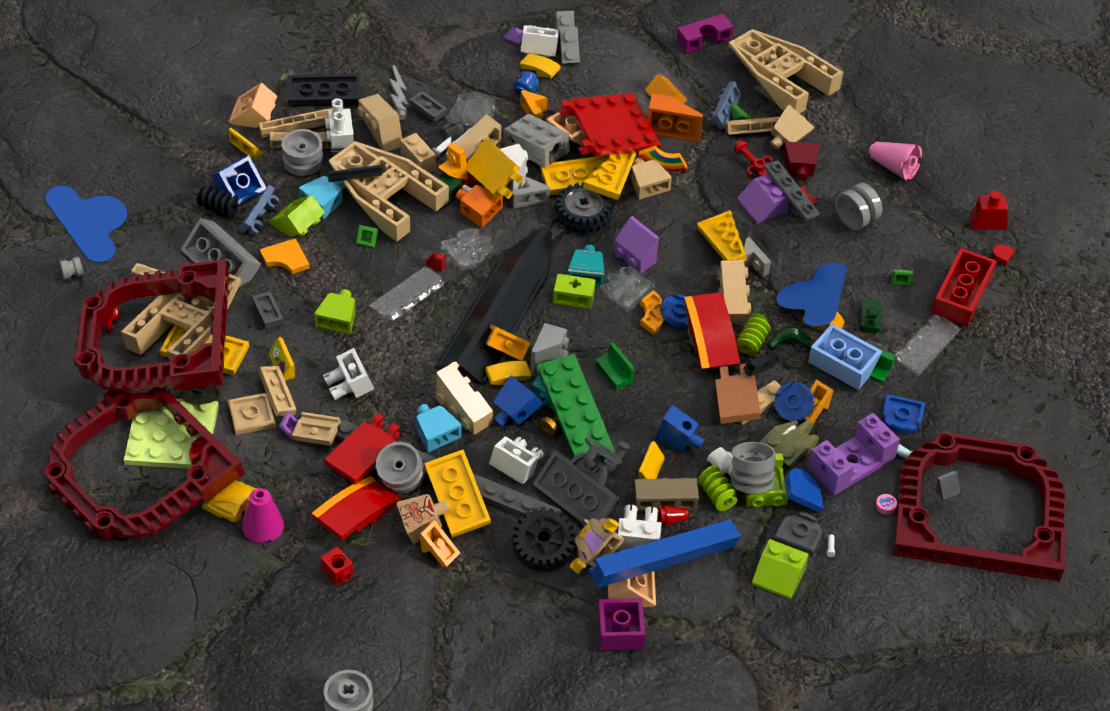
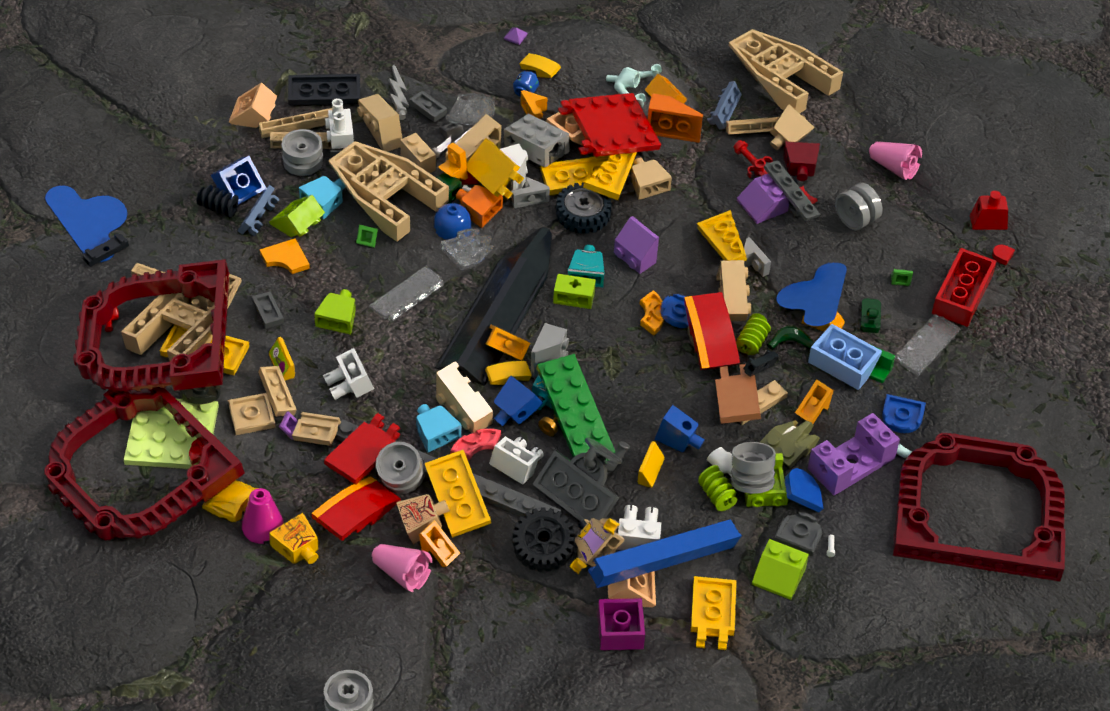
(71, 268): light grey wheel -> none
(105, 249): none -> black piece
(212, 243): light grey slope -> none
(244, 145): yellow slope -> none
(295, 540): none -> yellow torso
(334, 559): red brick -> none
(354, 173): black axle -> none
(403, 565): none -> bright pink cone
(436, 261): red tile -> none
(451, 219): none -> blue cylinder
(477, 441): none -> coral tile
(539, 41): white brick -> none
(567, 36): light grey arch -> none
(616, 367): green panel -> none
(627, 288): clear plate -> none
(631, 78): none -> light aqua piece
(666, 492): dark tan brick -> none
(668, 161): tile -> none
(670, 515): red cone -> none
(713, 610): none -> yellow tile
(715, 27): magenta arch -> none
(738, 113): bright green slope -> none
(794, 401): blue tile -> none
(886, 504): bright pink tile -> none
(948, 485): flat silver slope -> none

